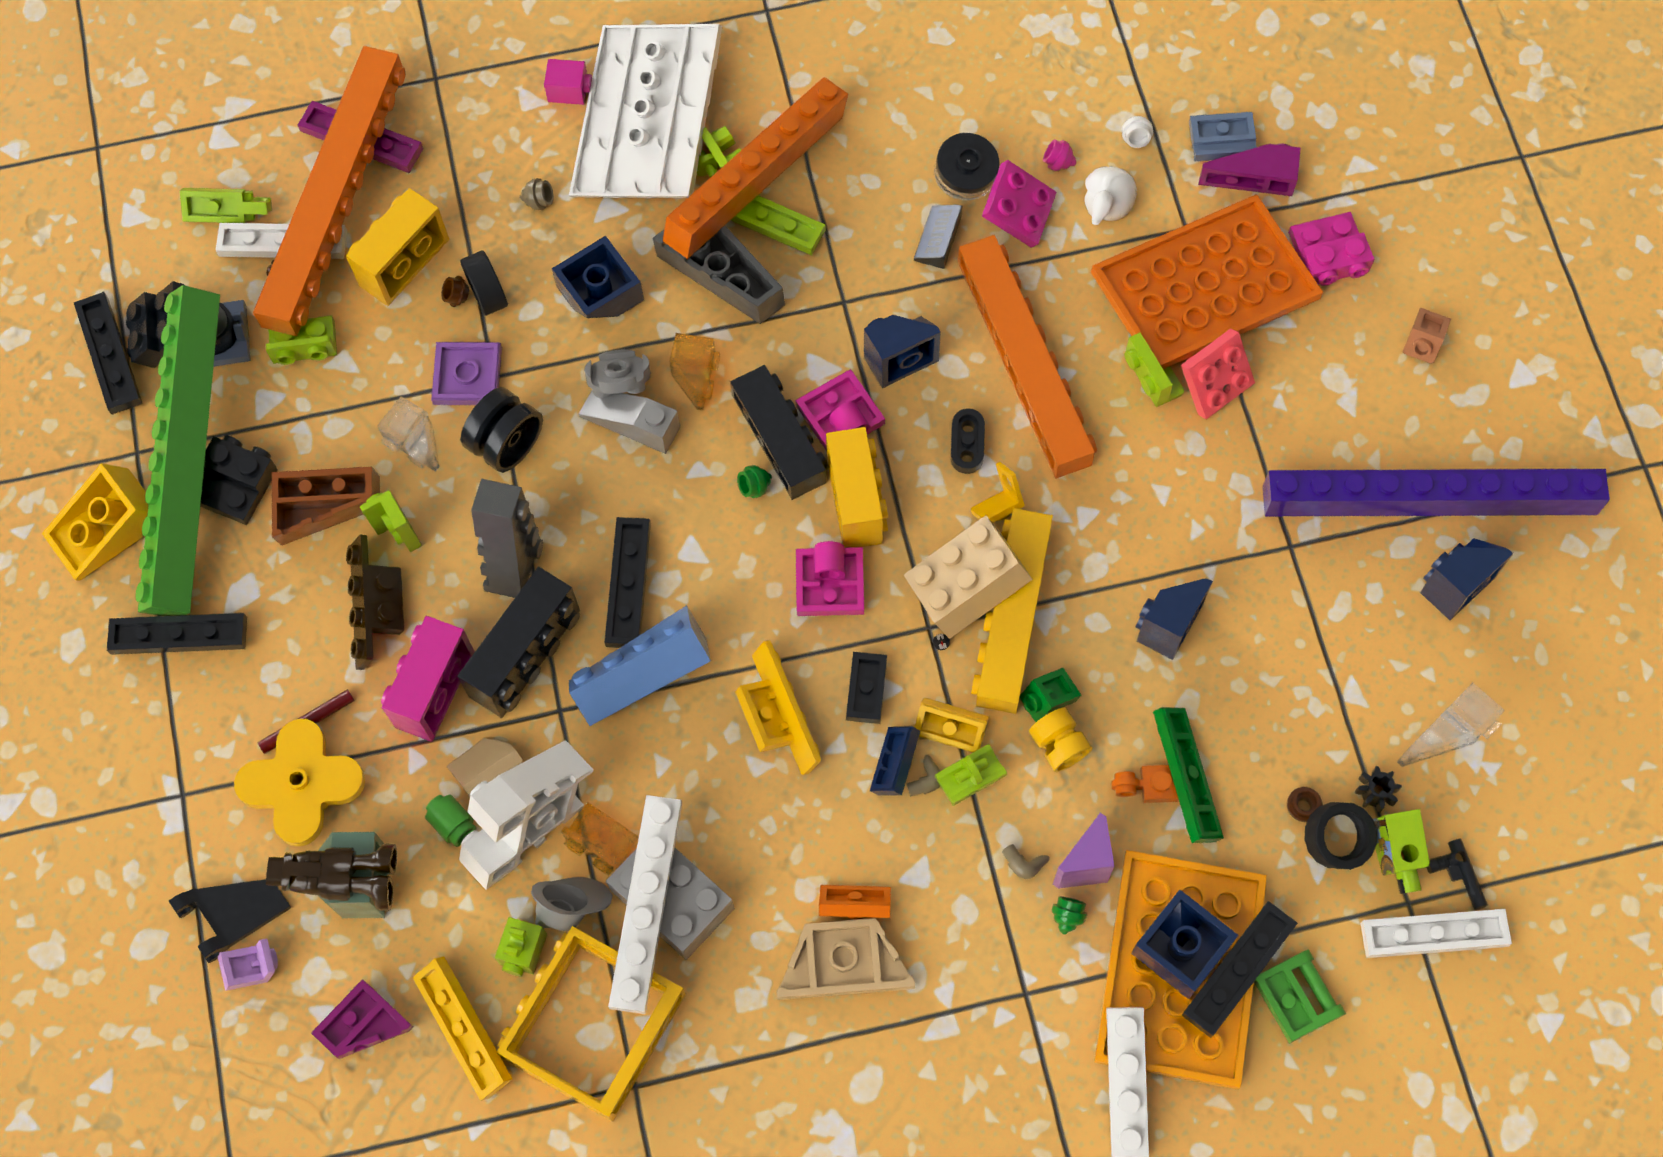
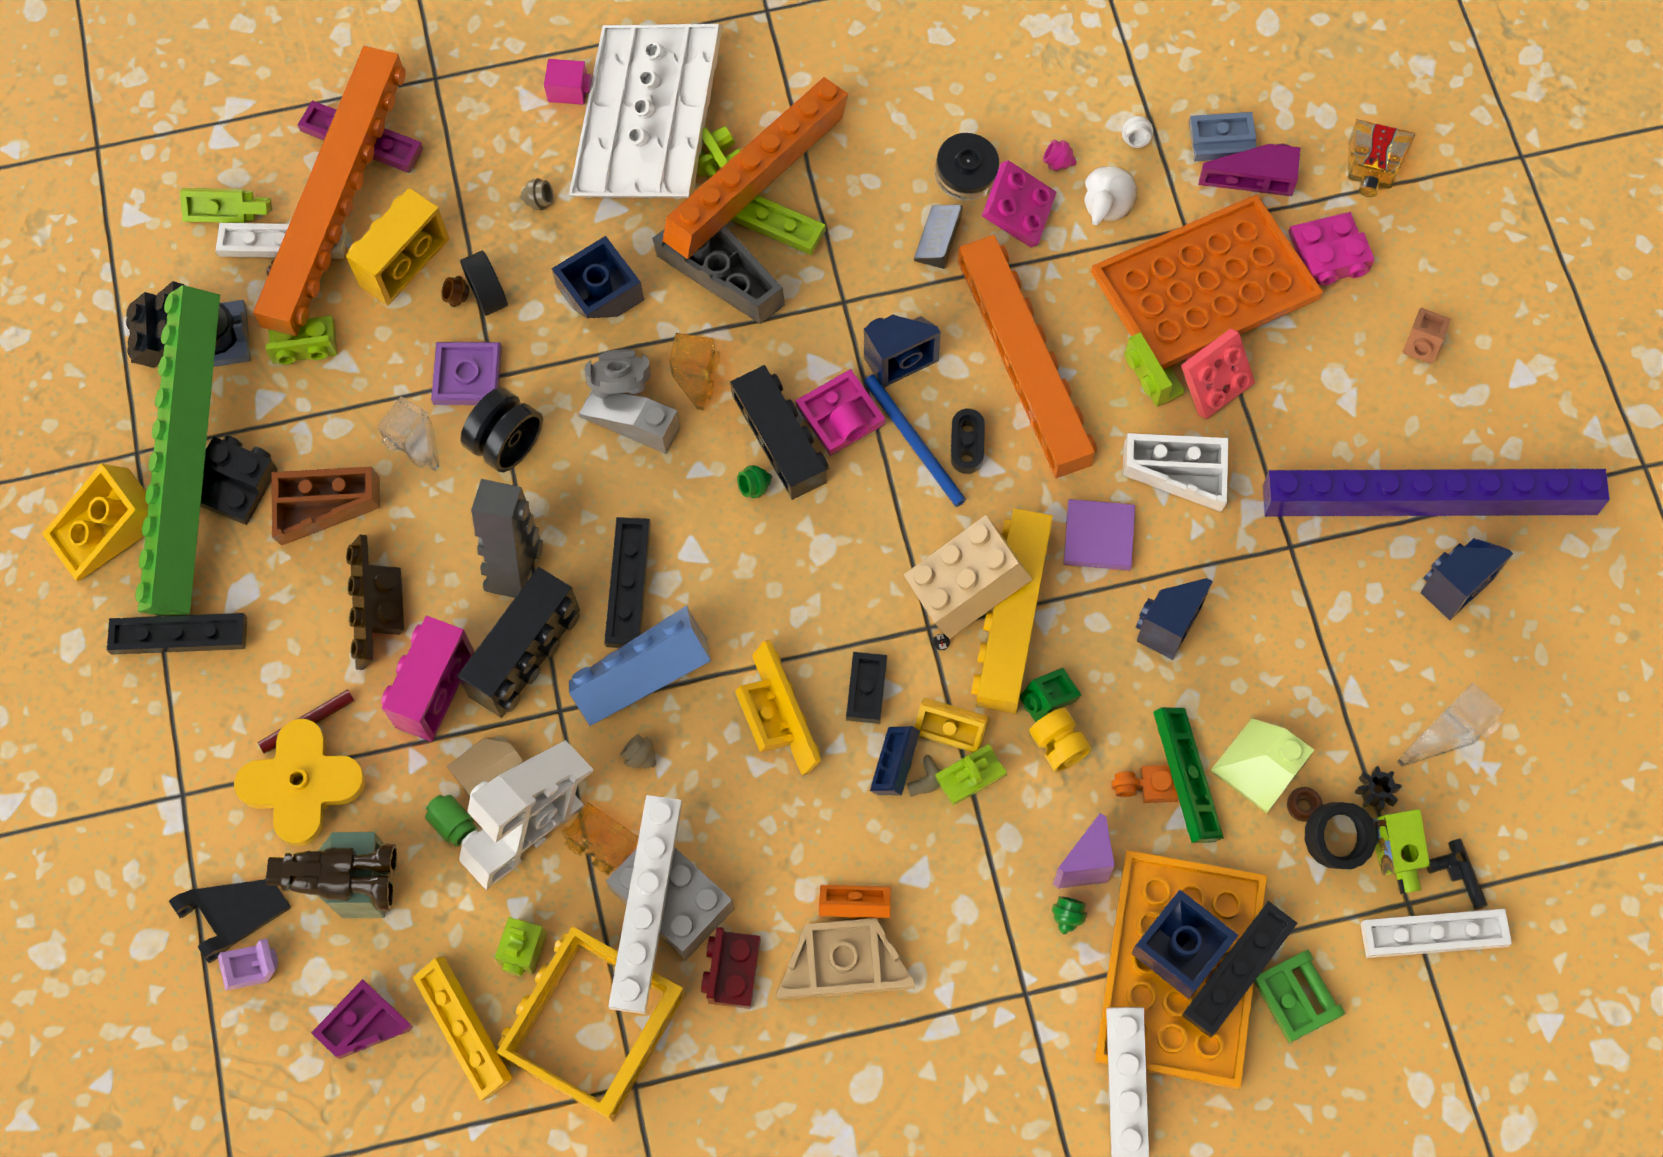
(107, 353): black plate -> none
(385, 515): lime bracket -> none
(568, 900): light grey piece -> none
(639, 753): none -> dark tan plate
(732, 969): none -> dark red bracket
(829, 580): dark pink plate -> none
(856, 487): yellow brick -> none
(914, 440): none -> blue piece
(1002, 504): yellow bracket -> none
(1020, 866): dark tan animal -> none
(1099, 534): none -> medium lavender tile
(1180, 465): none -> white wedge
(1262, 762): none -> yellowish green slope
(1376, 155): none -> torso

